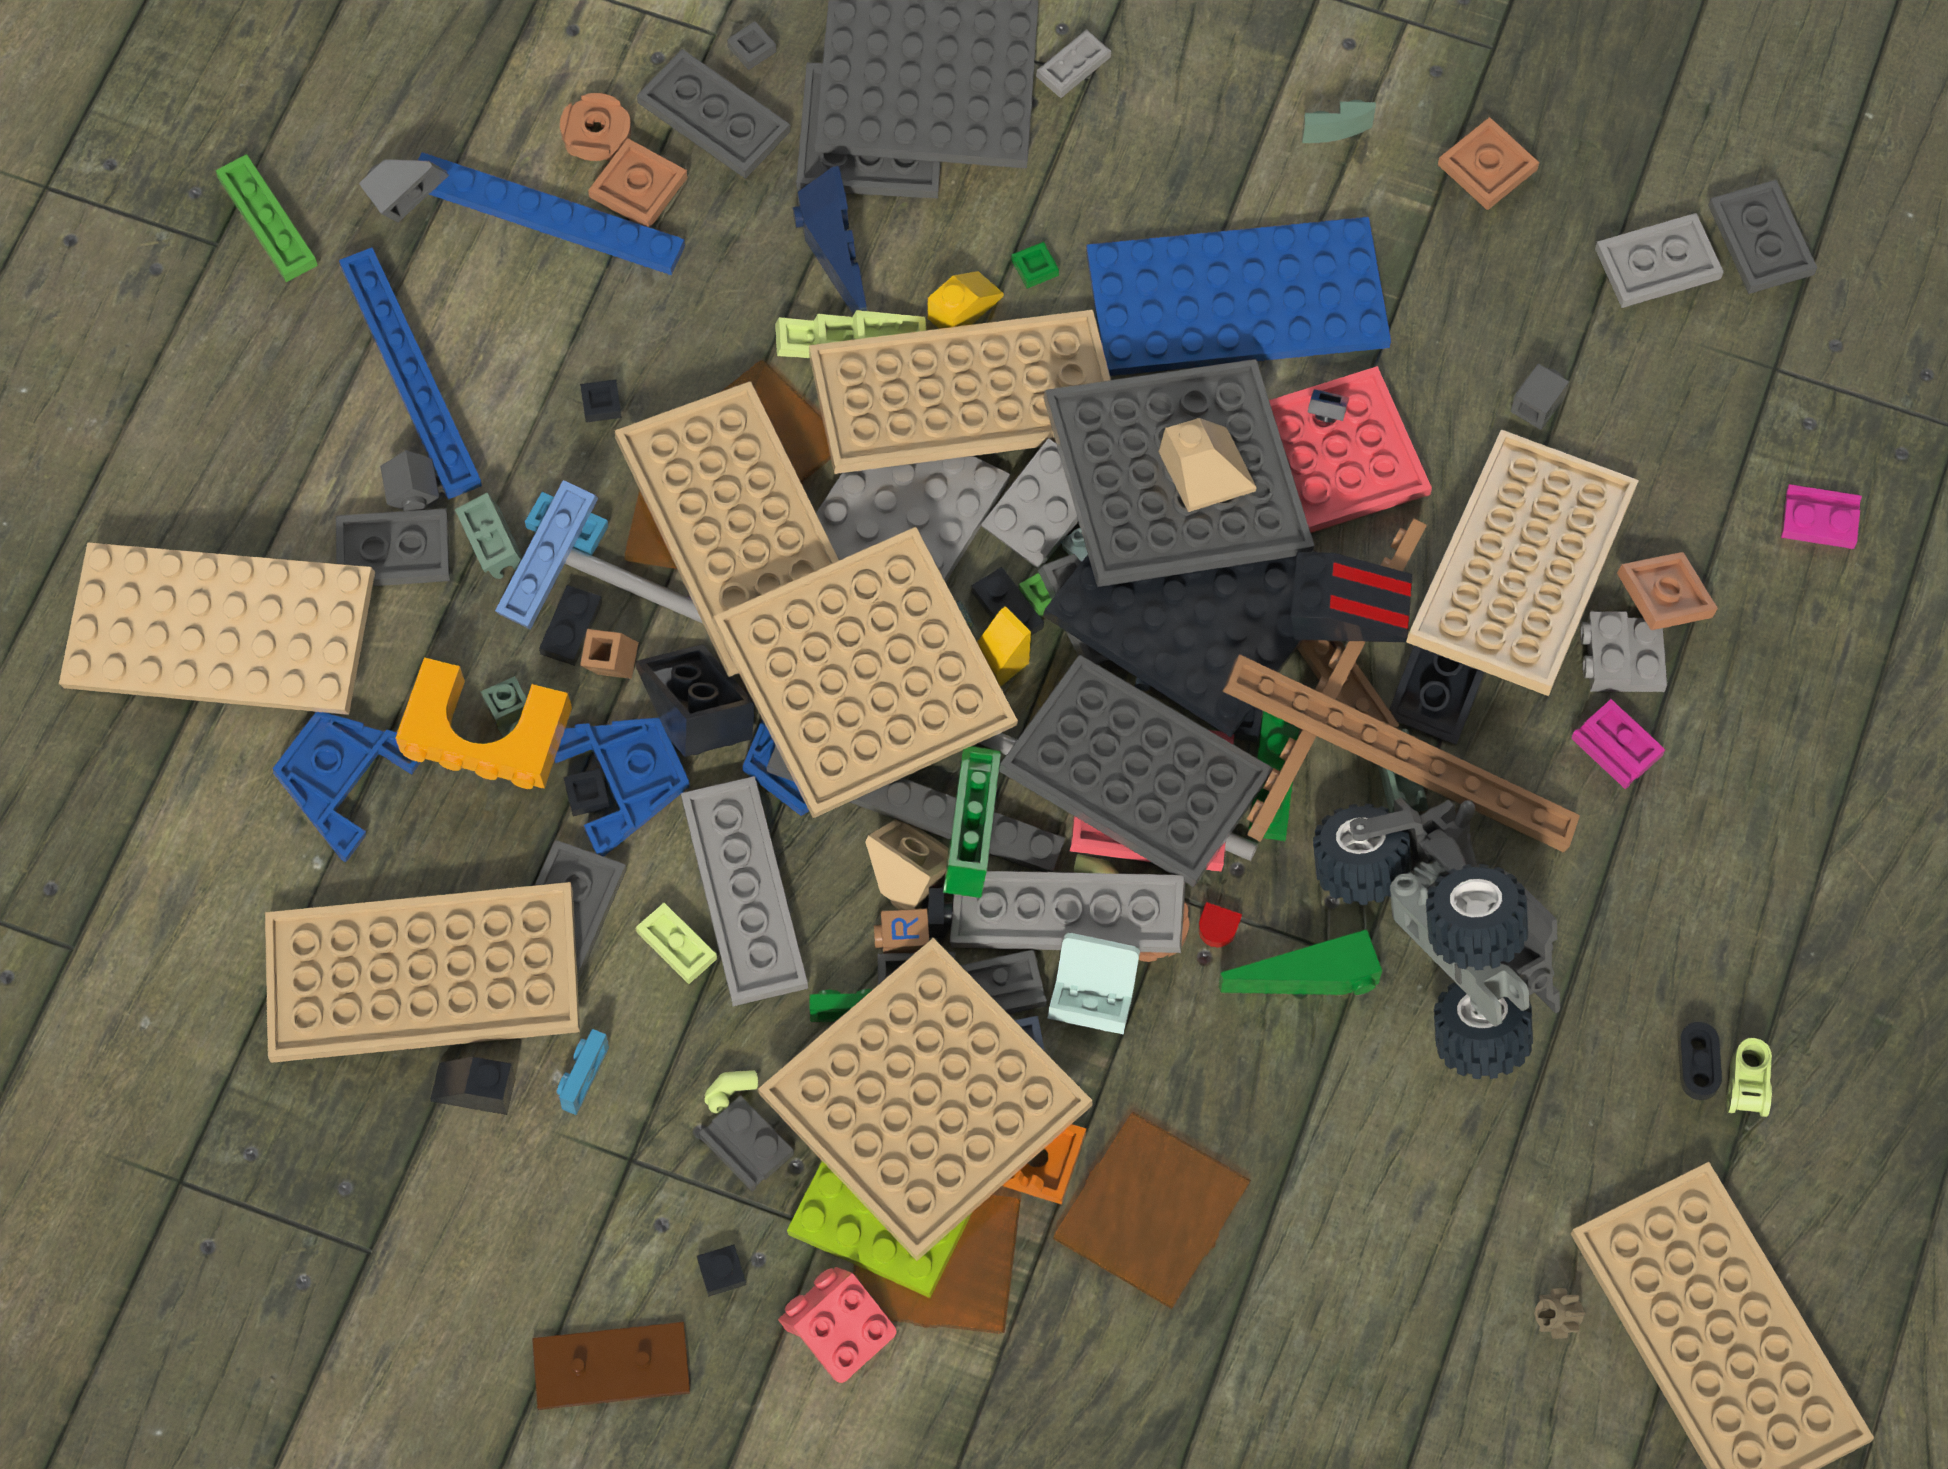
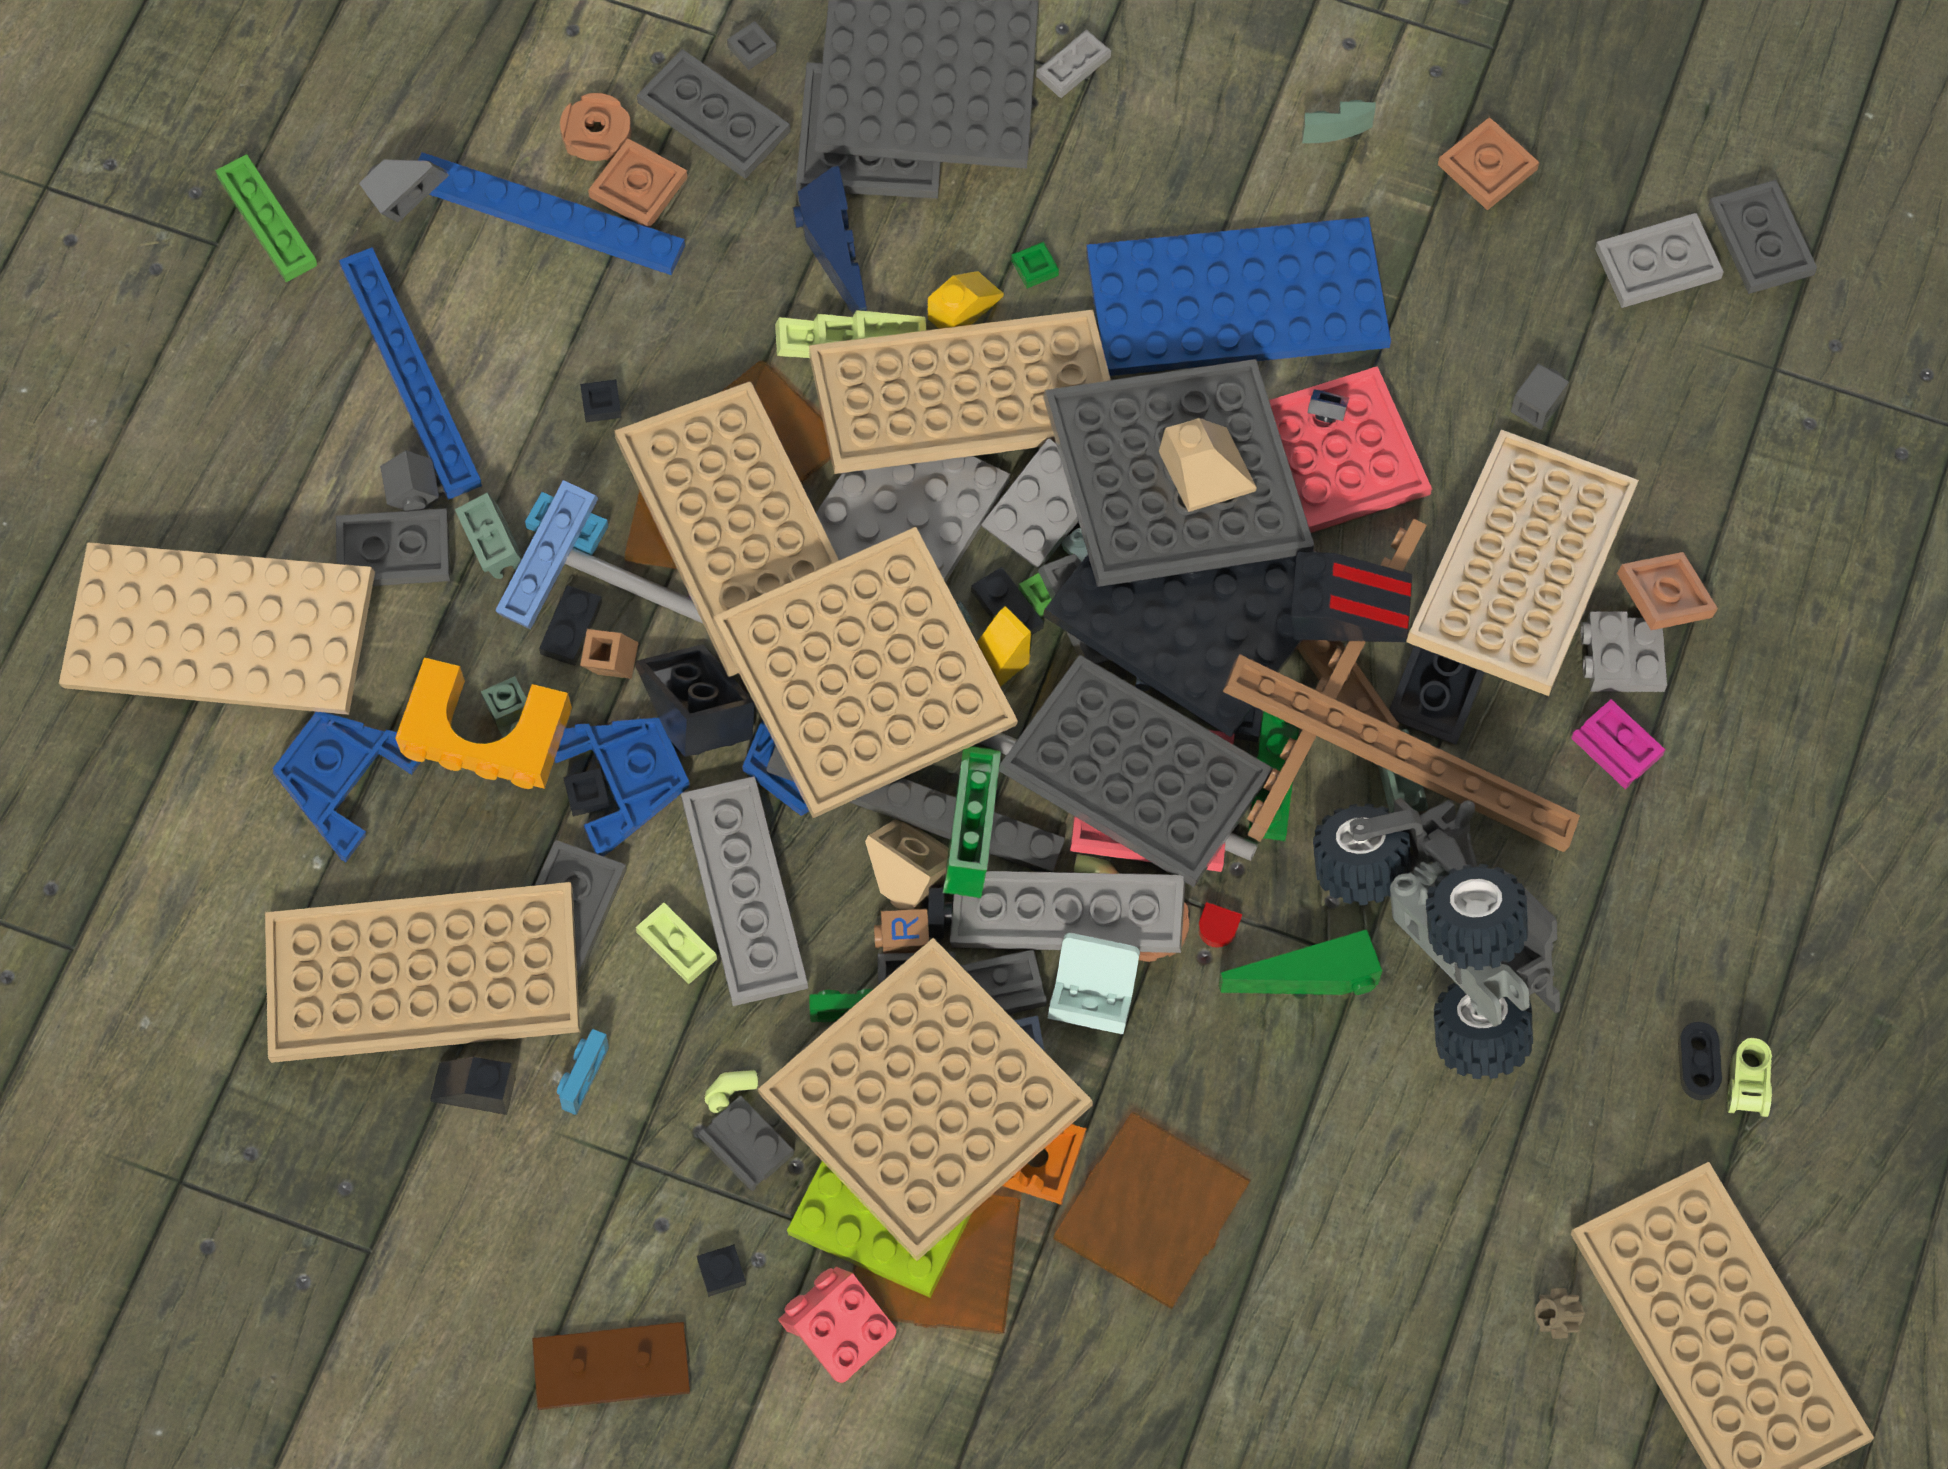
(1821, 516): dark pink plate -> none

